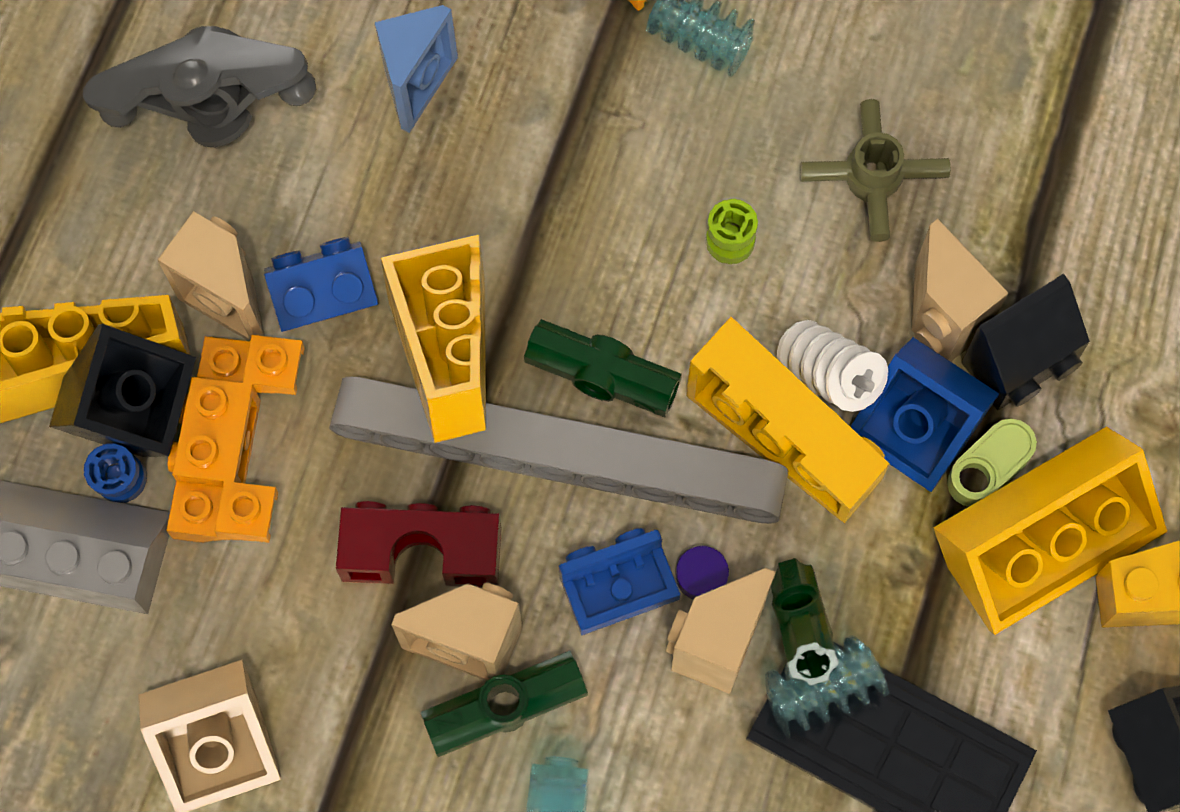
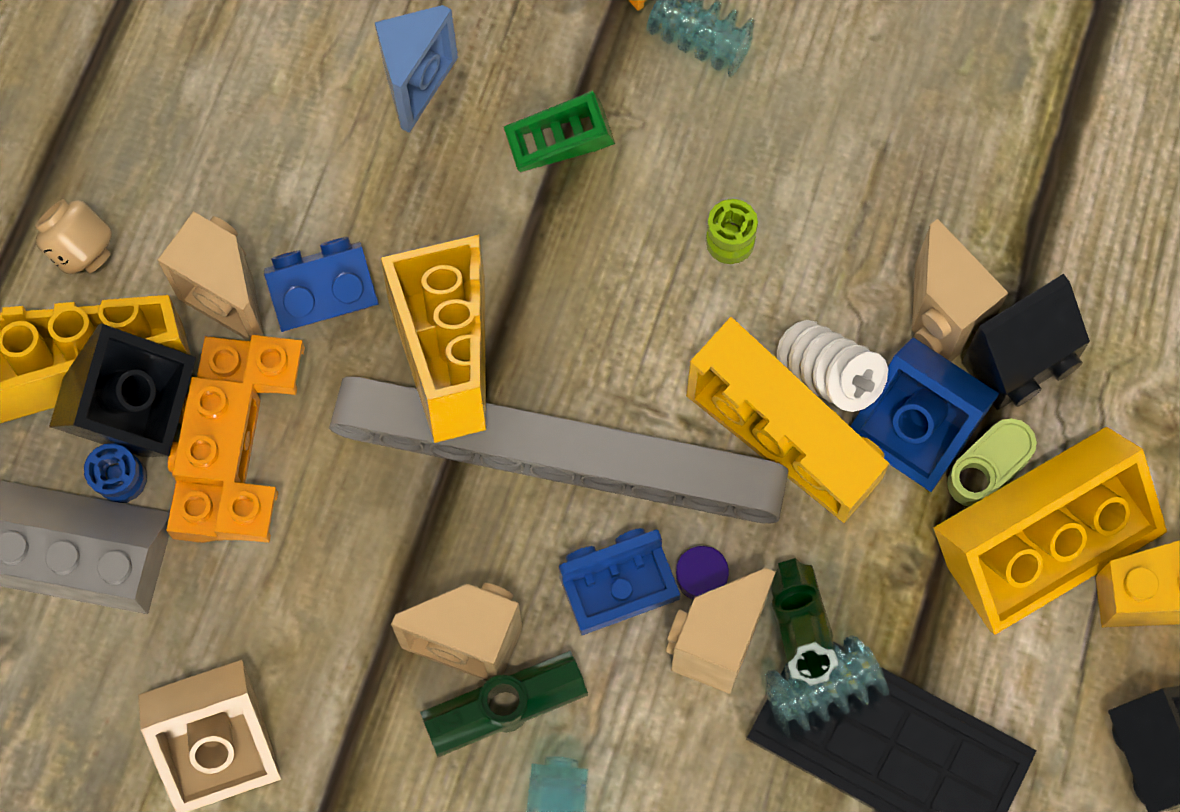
(73, 237): none -> tan head
(203, 81): dark grey piece -> none
(377, 536): dark red arch -> none
(581, 143): none -> green slope
(602, 368): dark green piece -> none
(889, 173): olive bar -> none

